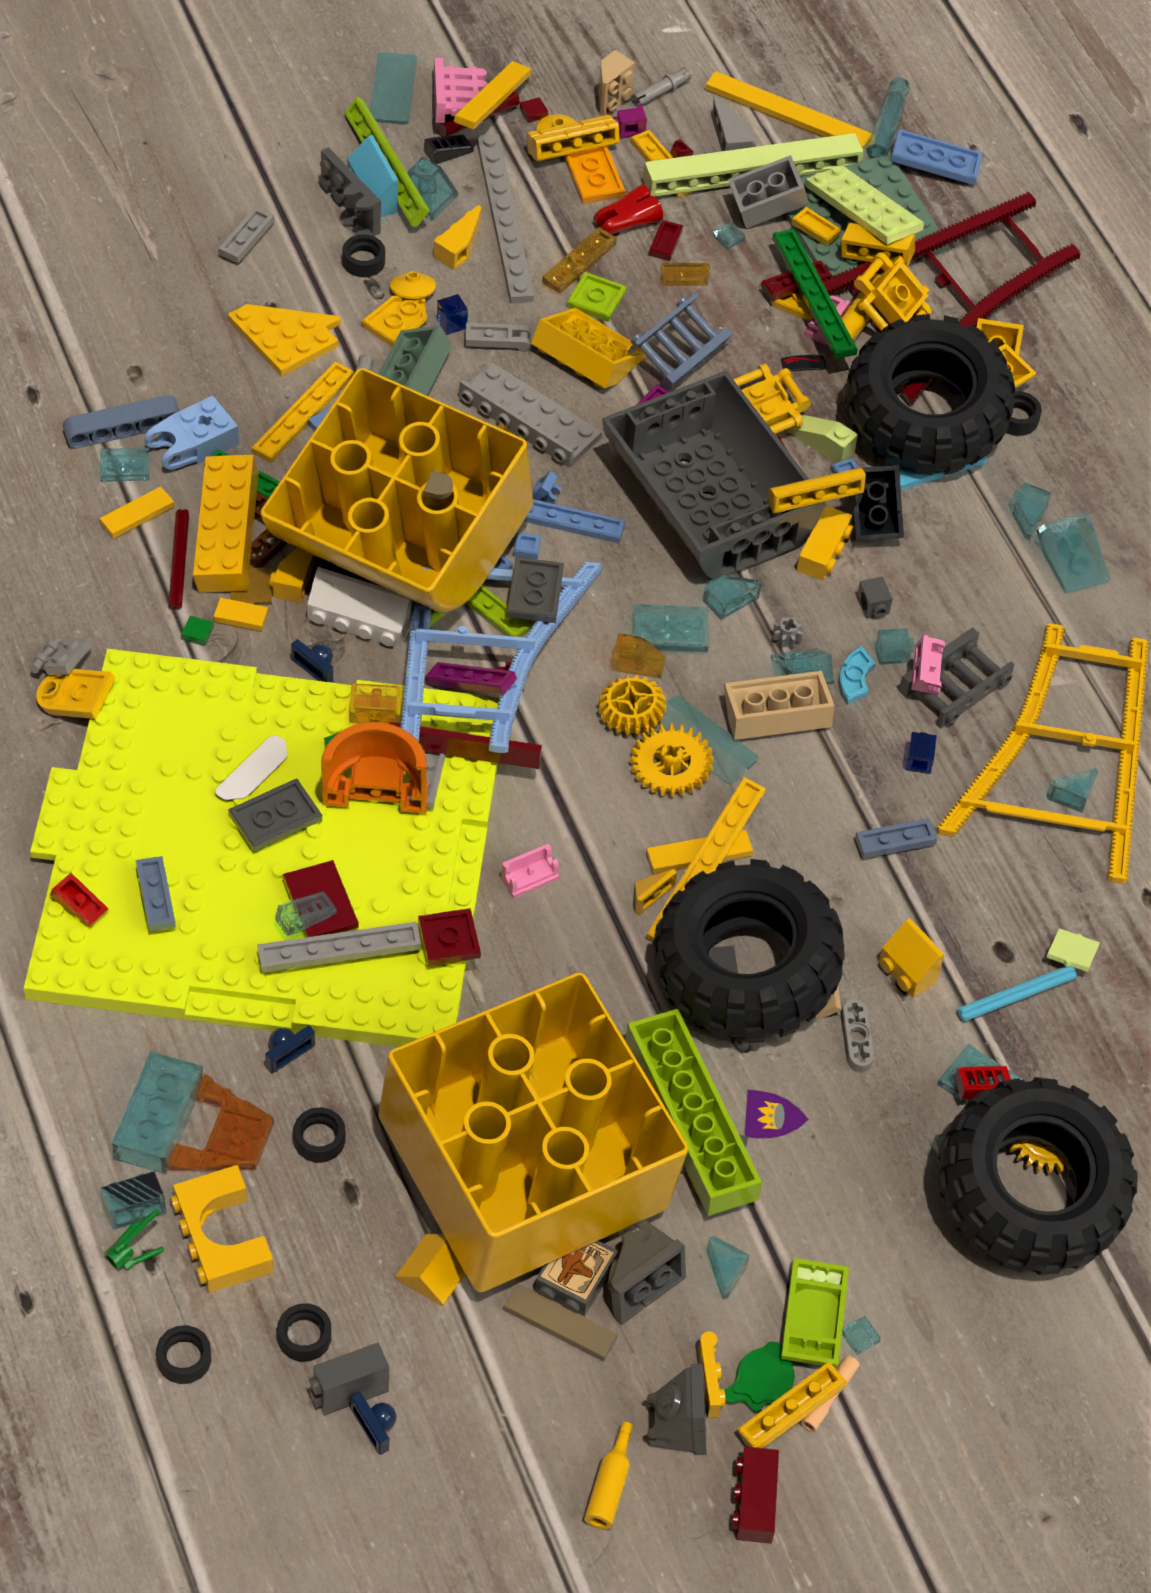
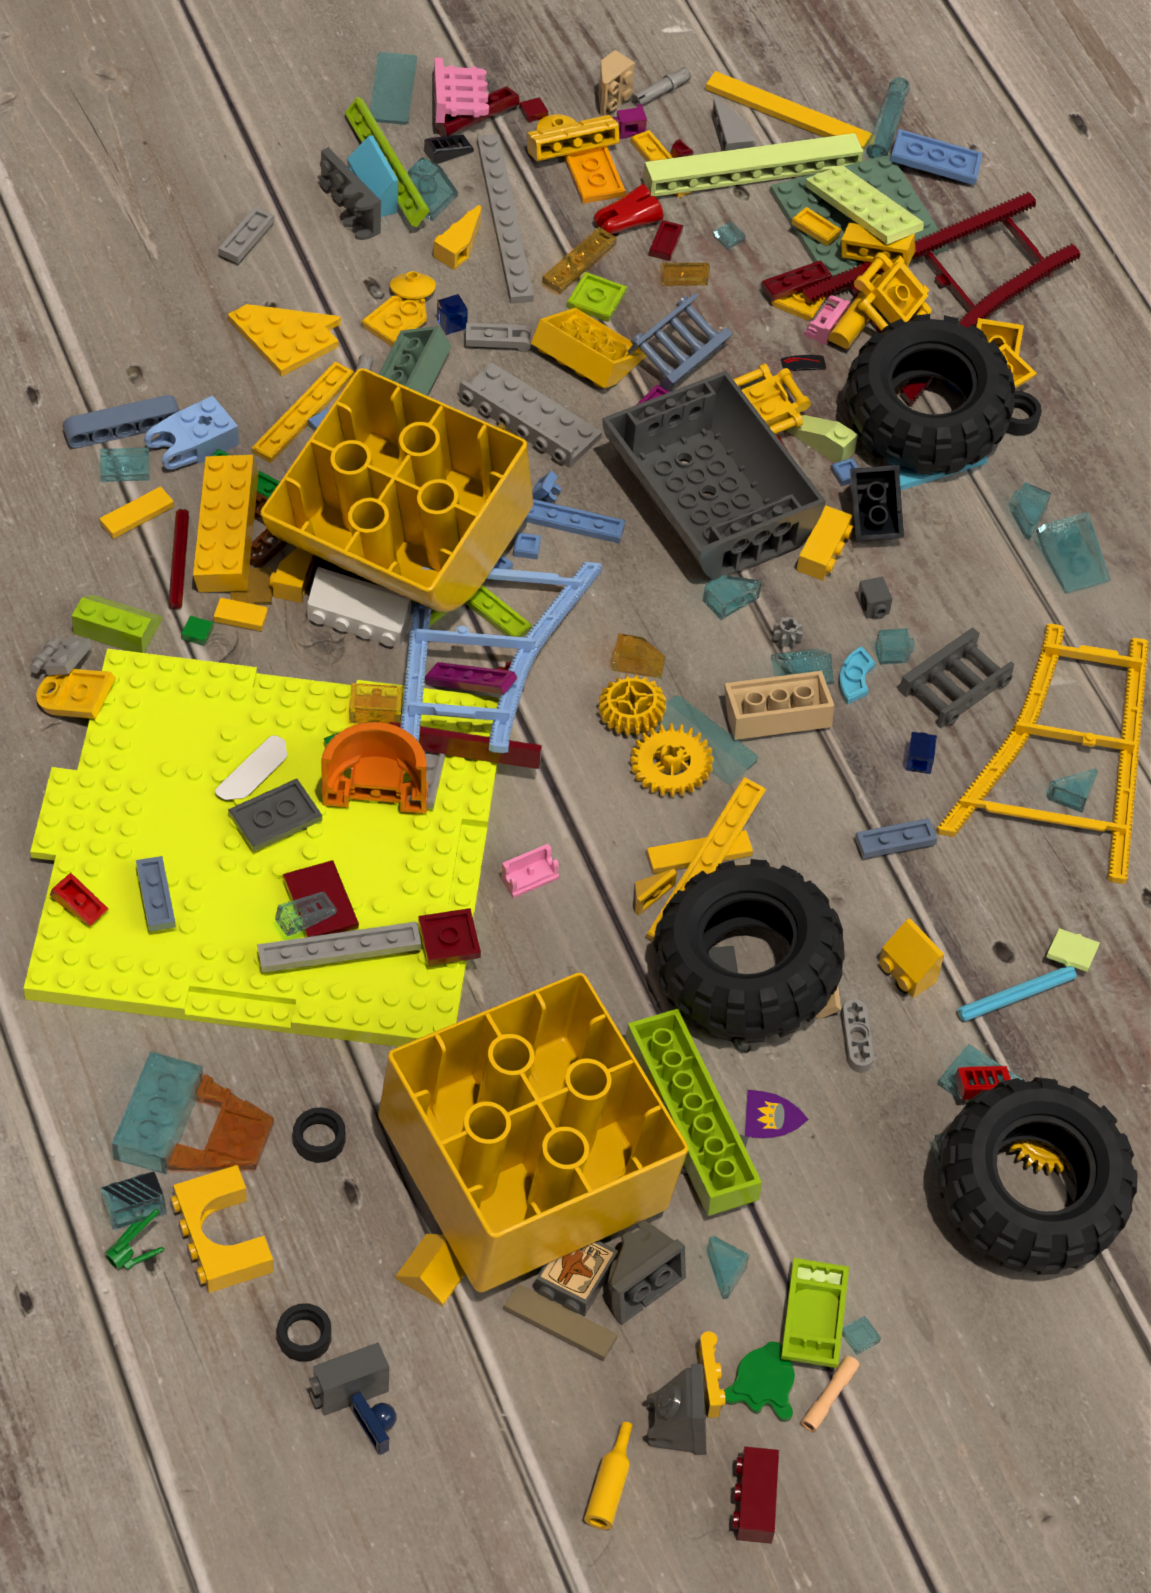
(114, 623): none -> lime slope
(182, 1334): black tyre -> none
(288, 1046): dark blue tile -> none
(314, 660): dark blue tile -> none
(363, 243): black tyre -> none
(438, 486): dark tan tile -> none
(492, 95): yellow tile -> none
(535, 590): dark grey tile -> none
(673, 627): clear light blue plate -> none
(768, 191): light grey brick -> none
(792, 1407): yellow brick -> none
(814, 294): green tile -> none
(816, 490): yellow brick -> none
(927, 665): bright pink hinge -> none

